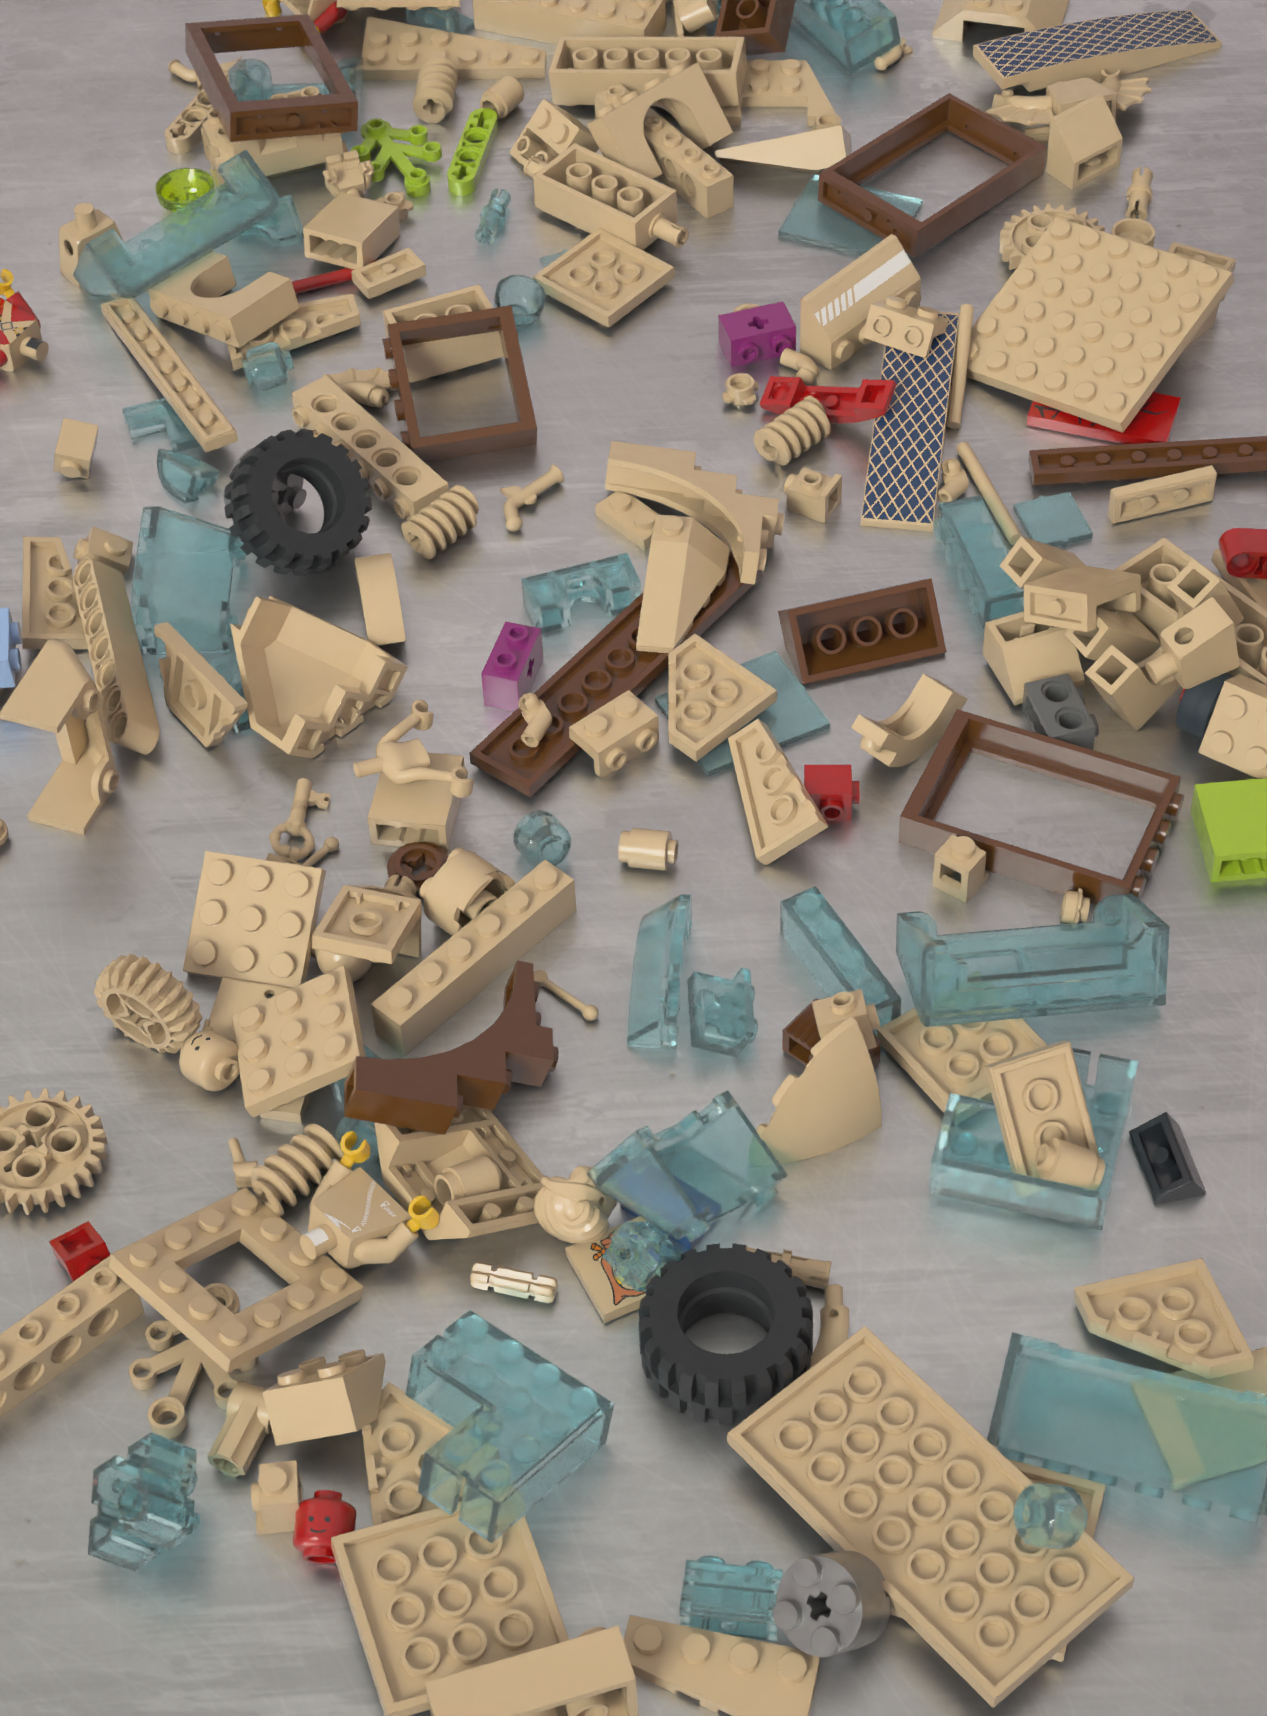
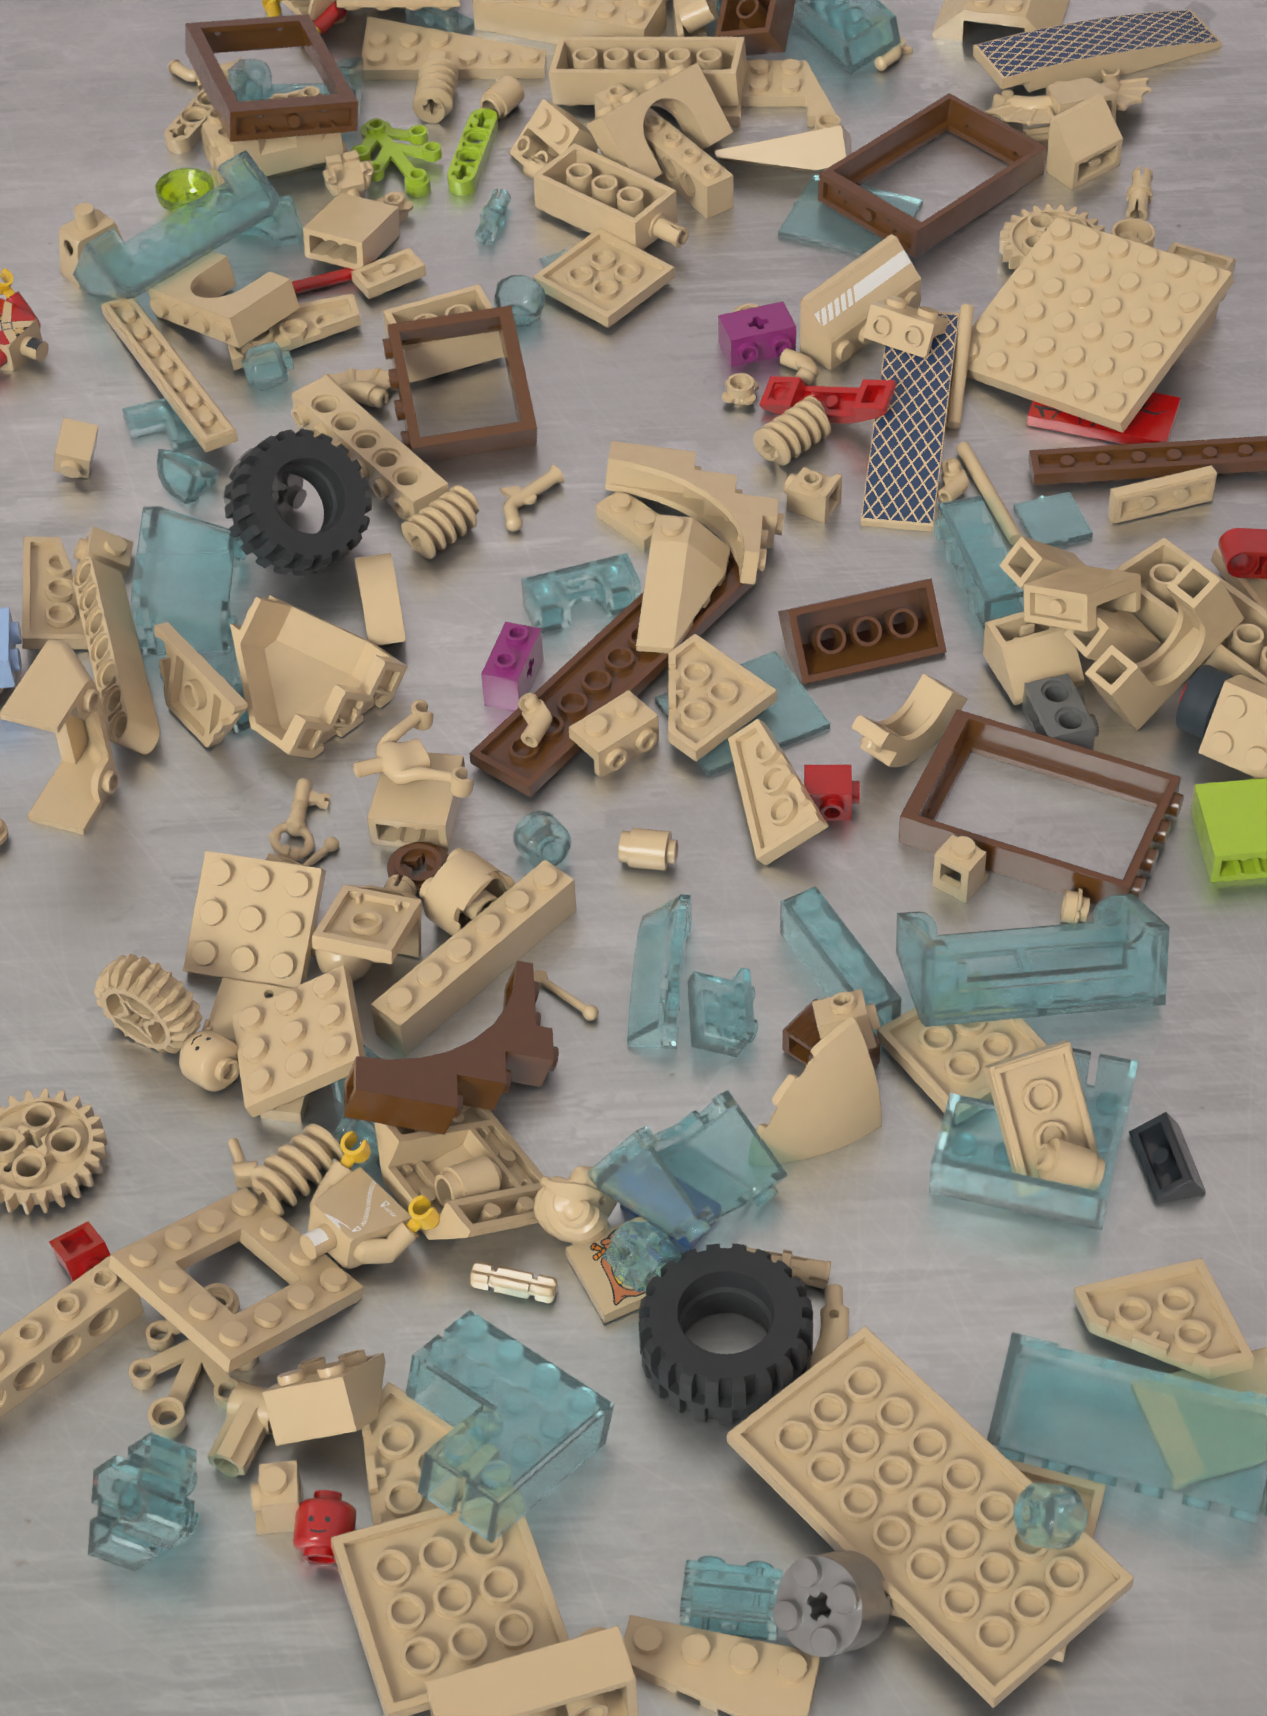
(1196, 647): tan torso -> none

